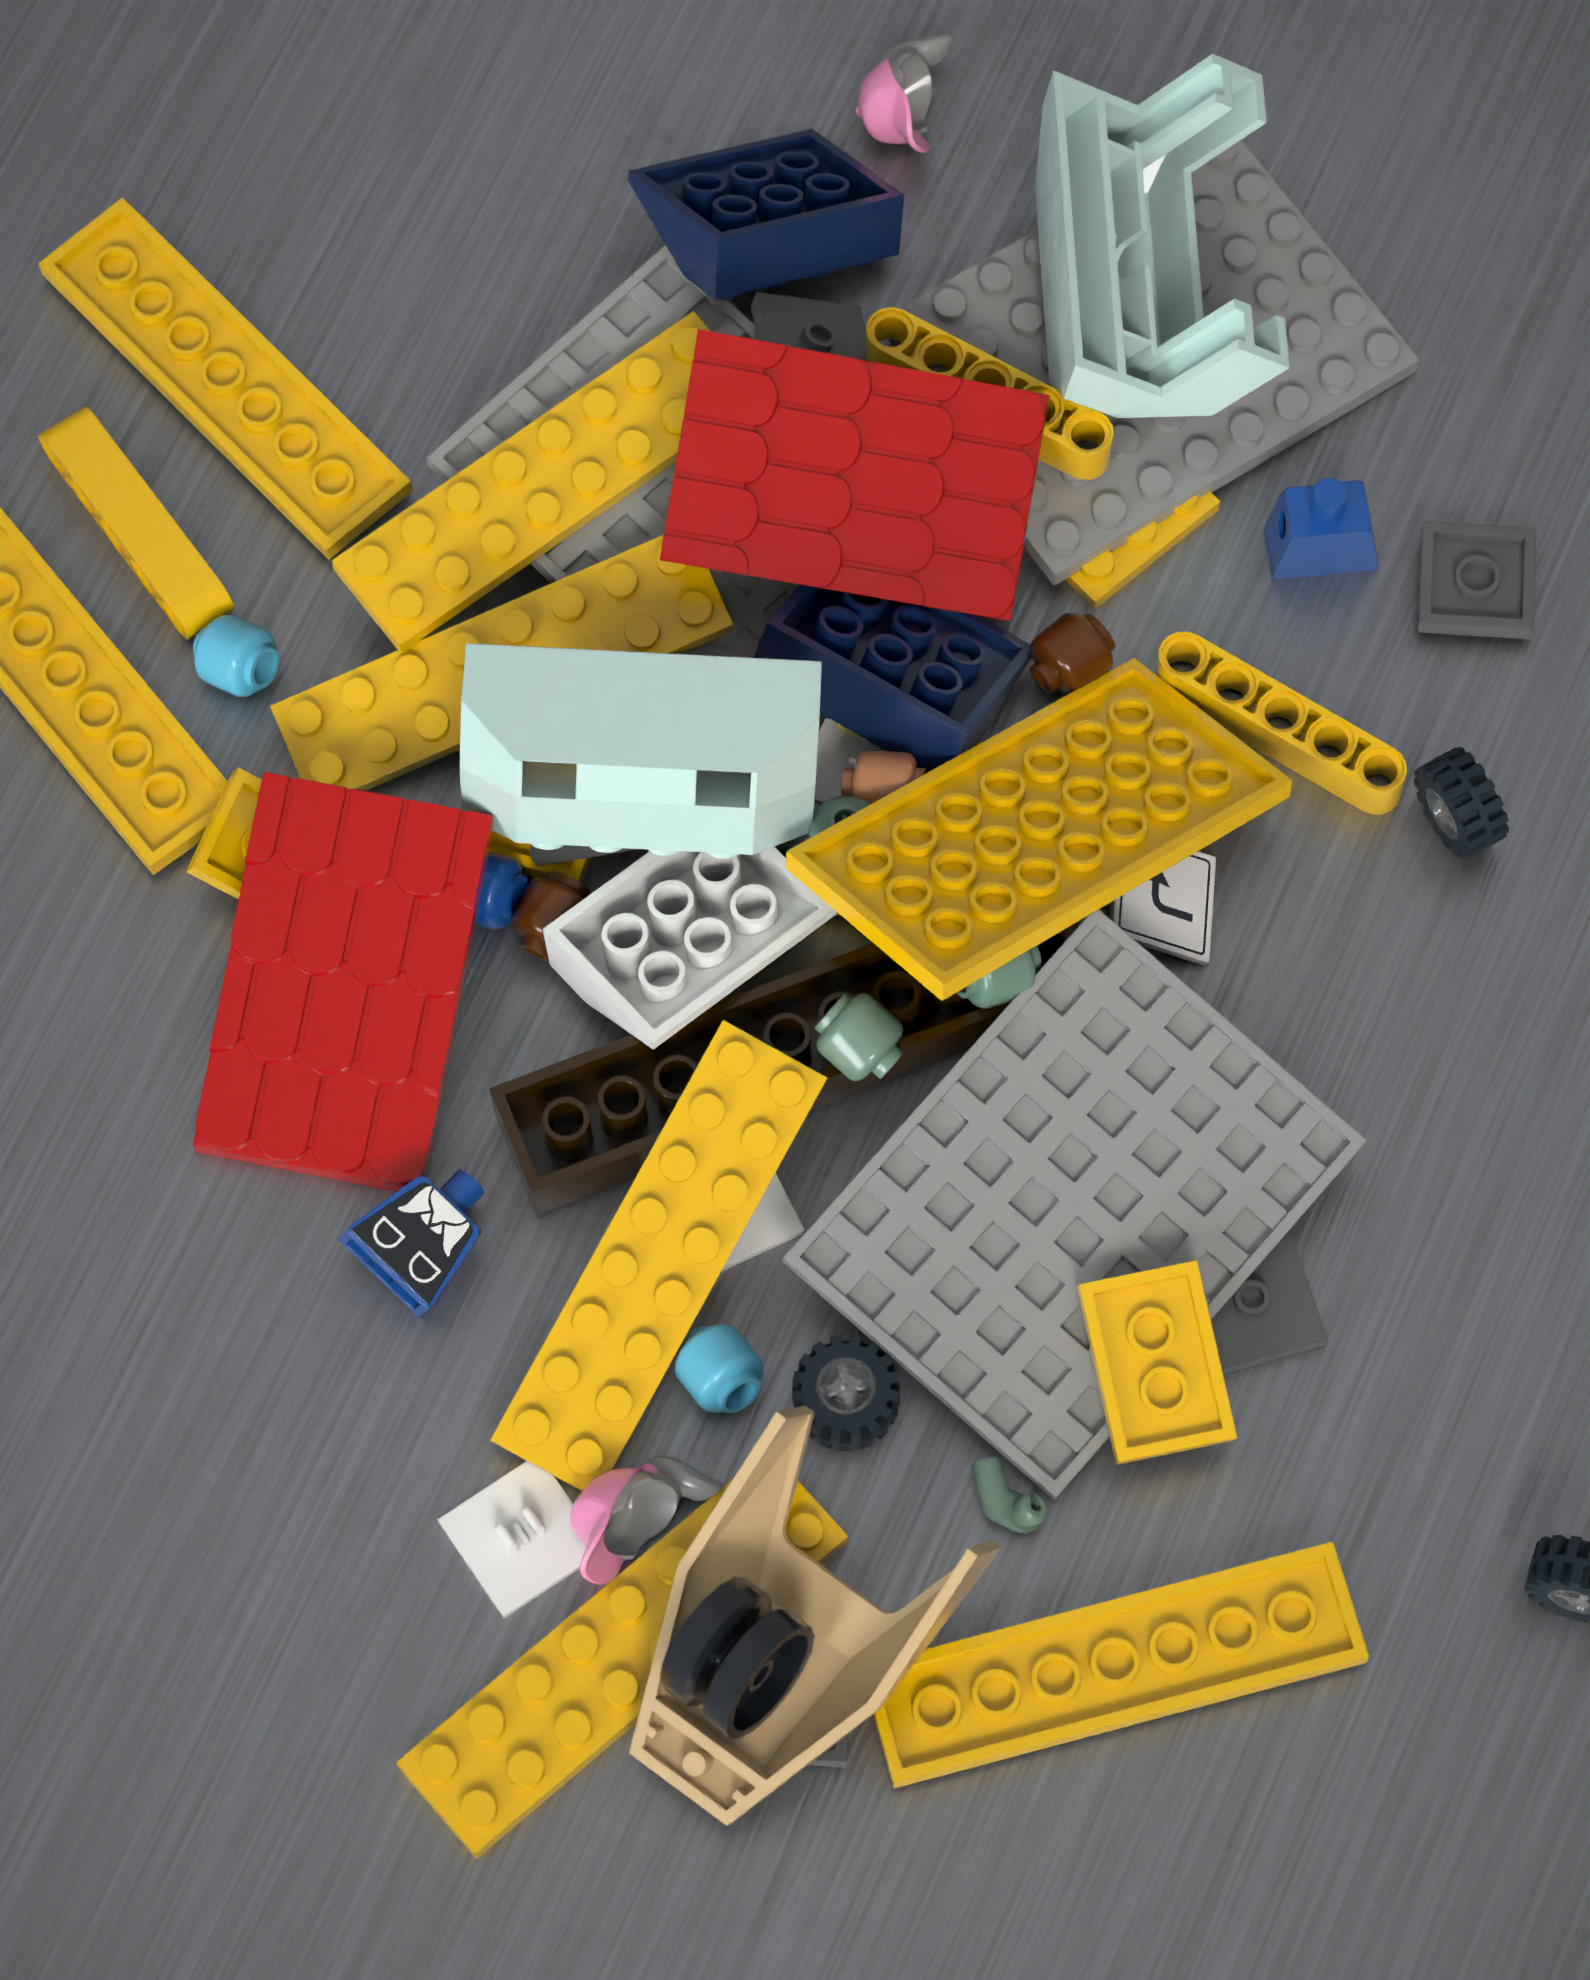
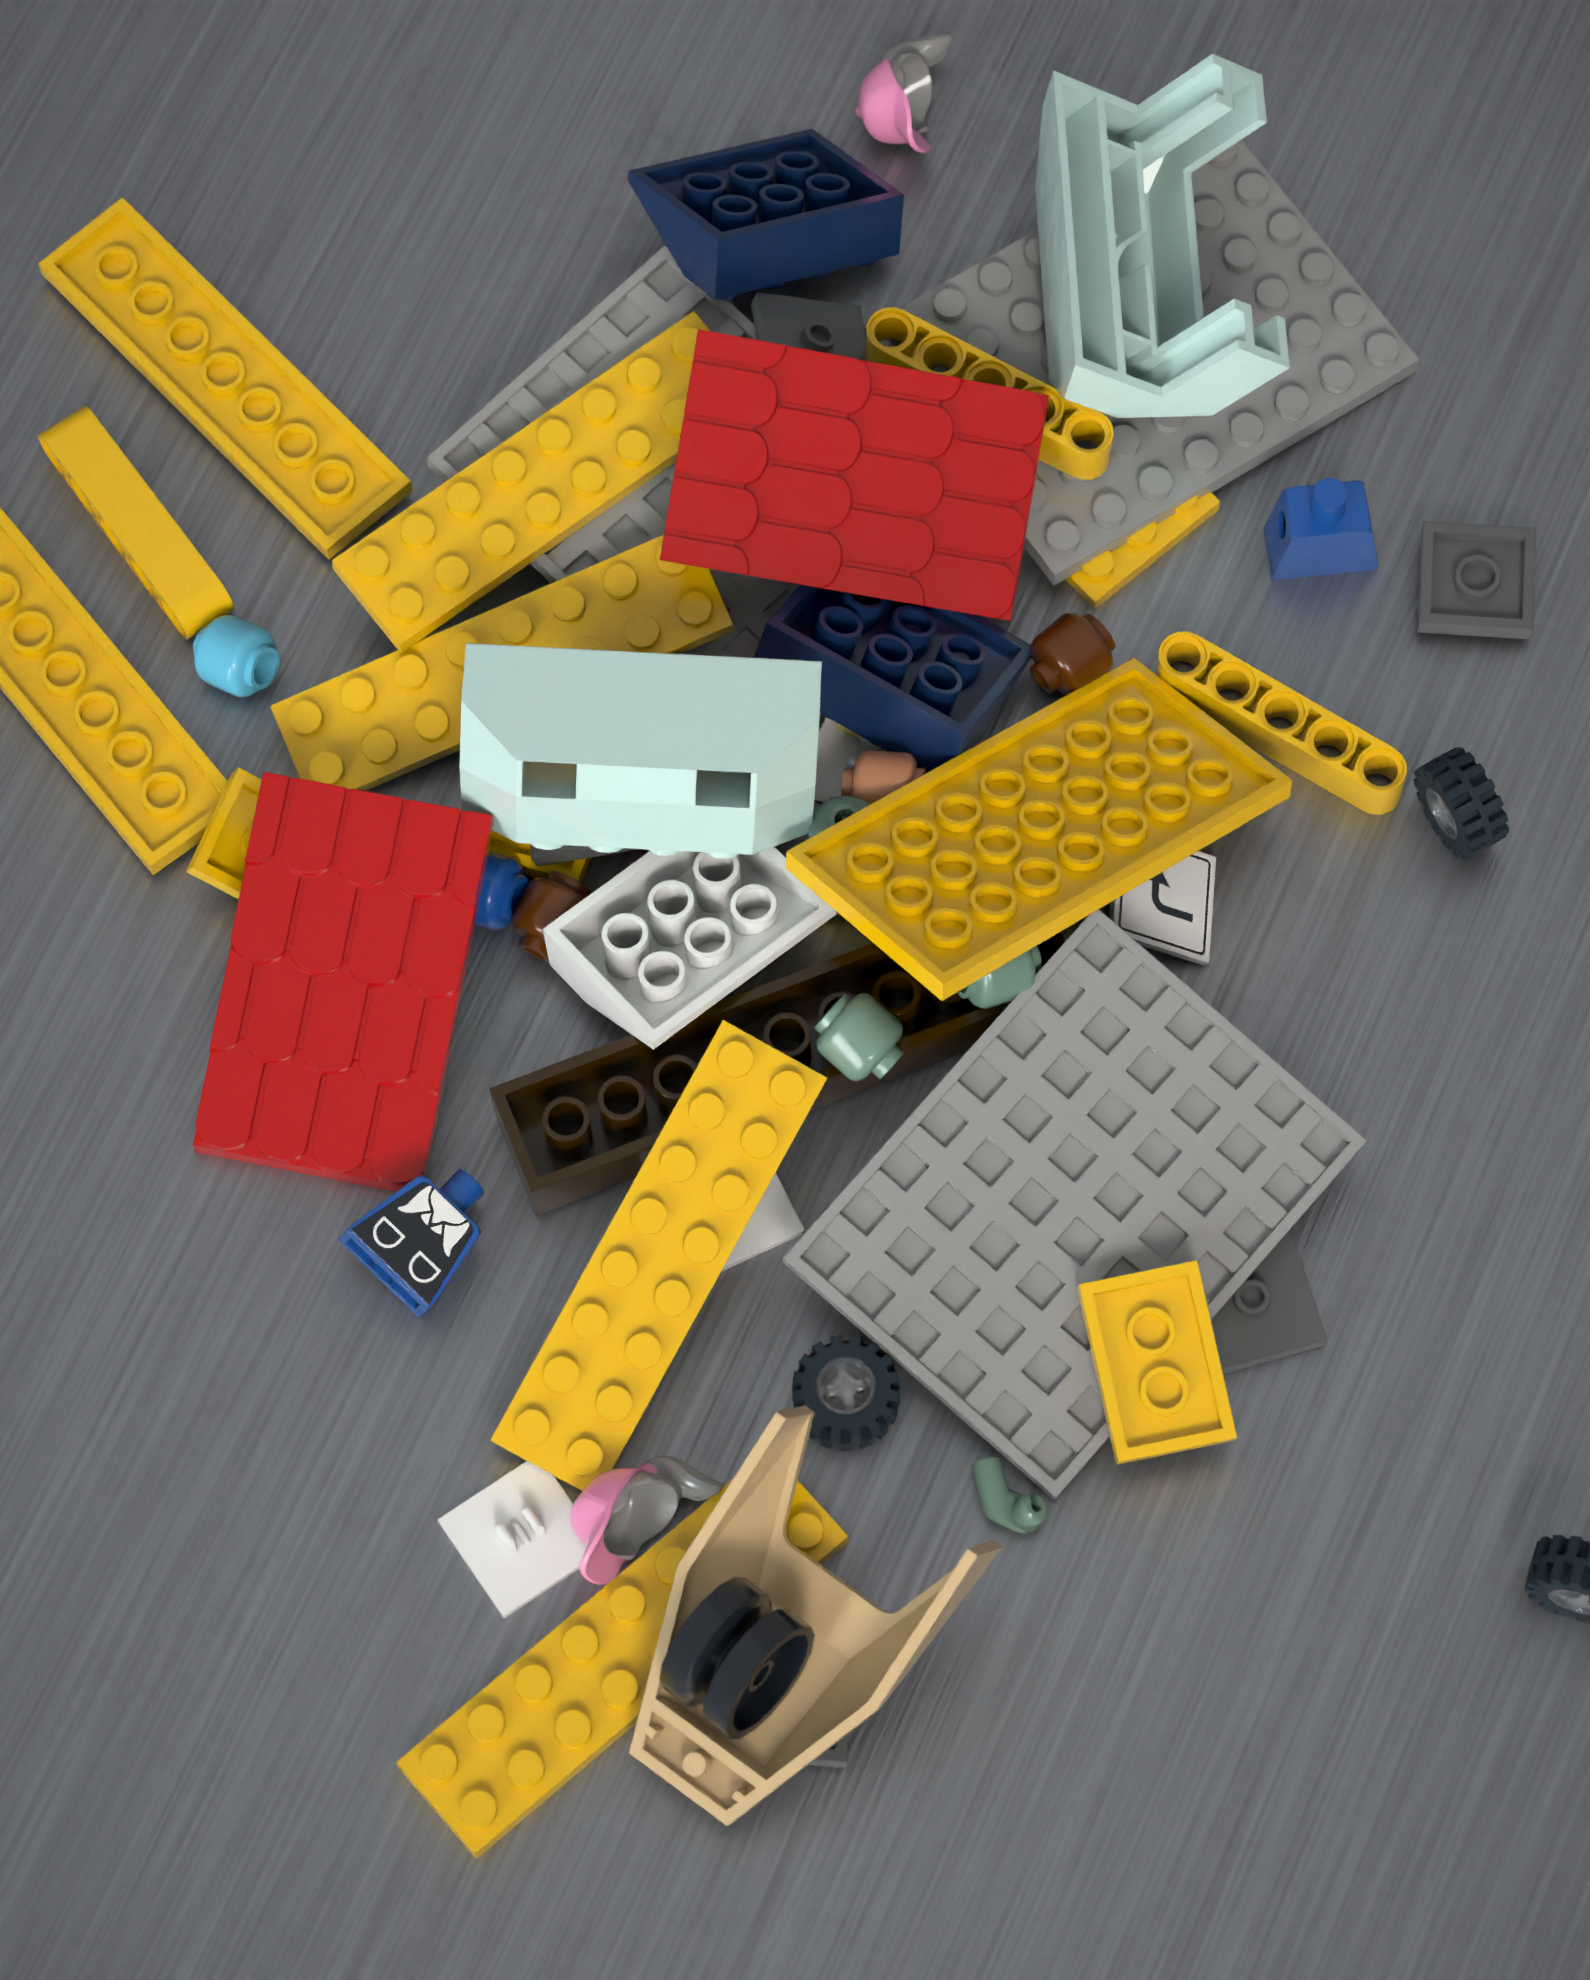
(719, 1368): medium azure head -> none
(1120, 1664): yellow plate -> none

